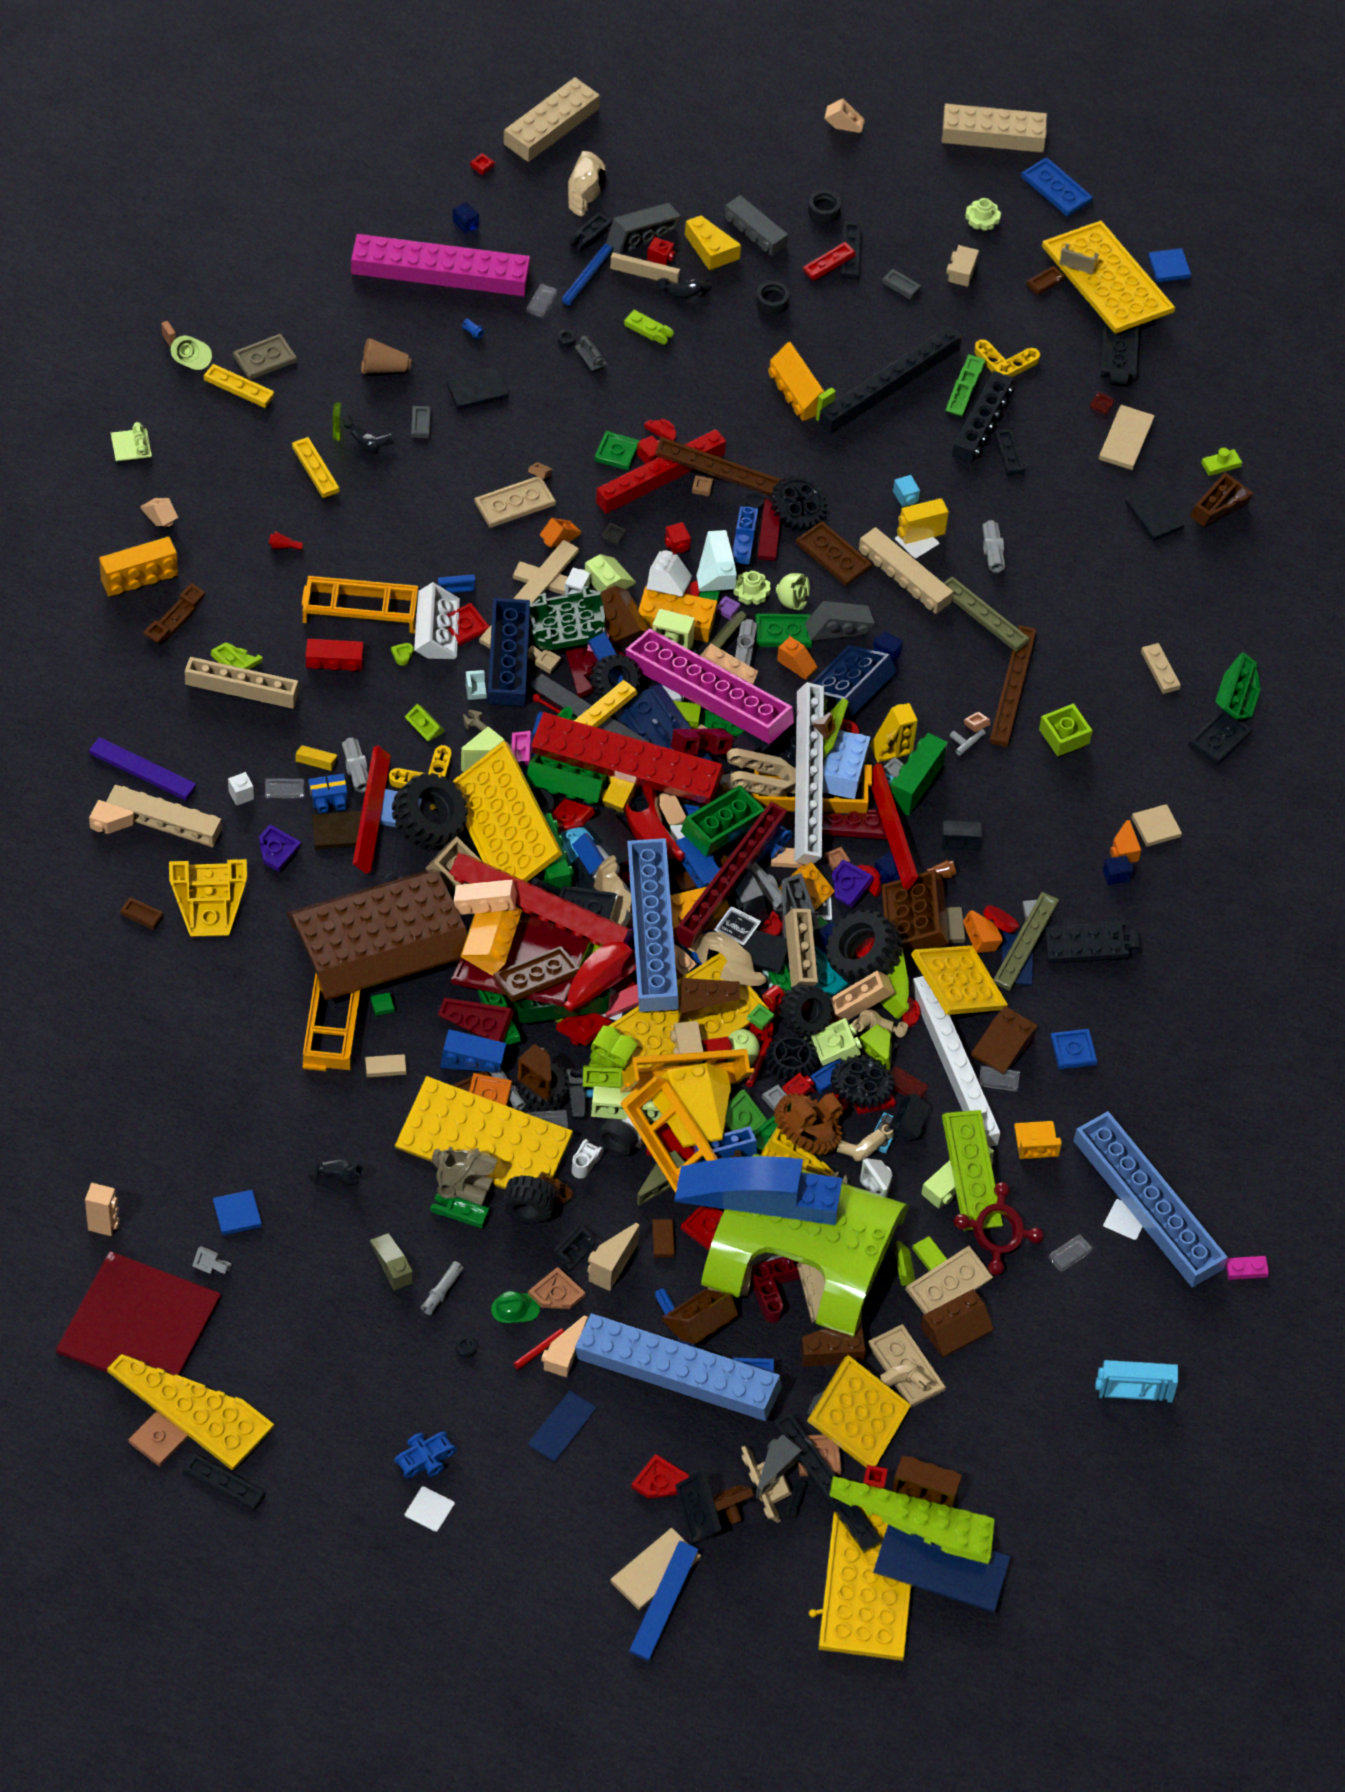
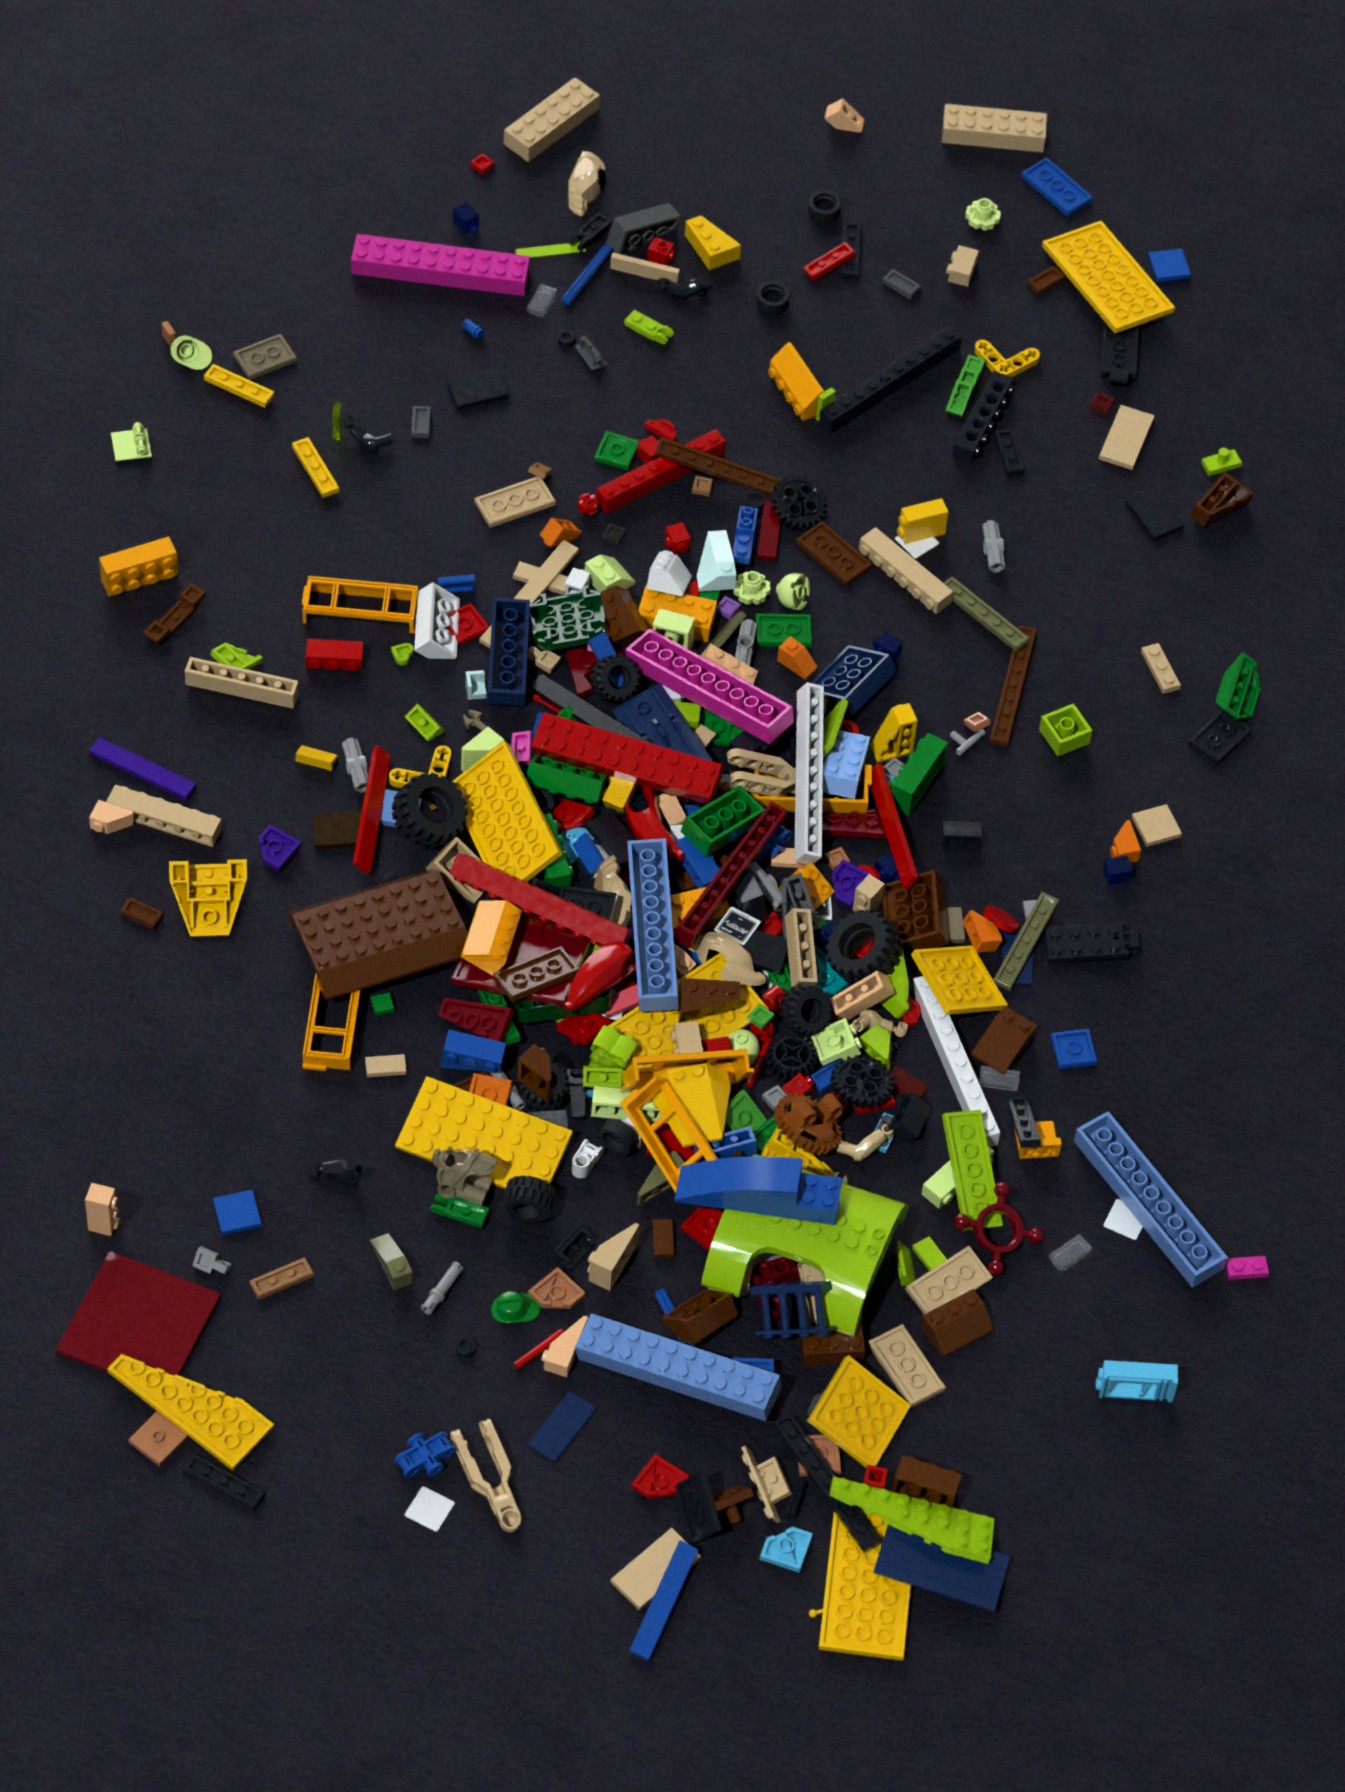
(160, 511): light nougat slope -> none
(240, 788): white brick -> none
(280, 541): red cone -> none
(281, 1278): none -> medium nougat tile
(284, 788): clear tile -> none
(328, 793): blue hips -> none
(383, 359): medium nougat cone -> none
(485, 897): light nougat brick -> none
(500, 1498): none -> tan piece
(548, 250): none -> lime sticker
(557, 1185): reddish brown connector -> none
(587, 504): none -> red gear
(608, 705): yellow plate -> none
(711, 739): dark red arch -> none
(756, 225): dark grey brick -> none
(779, 1459): dark grey slope -> none
(787, 1549): none -> medium azure plate
(799, 1290): none -> dark blue fence
(825, 725): reddish brown slope -> none
(839, 620): dark grey wedge -> none
(868, 894): none -> tan brick
(876, 1176): white slope -> none
(906, 490): medium azure brick -> none
(906, 1373): tan arm -> none
(944, 869): dark orange cone -> none
(1023, 1122): none -> black tile
(1078, 261): dark tan hinge -> none

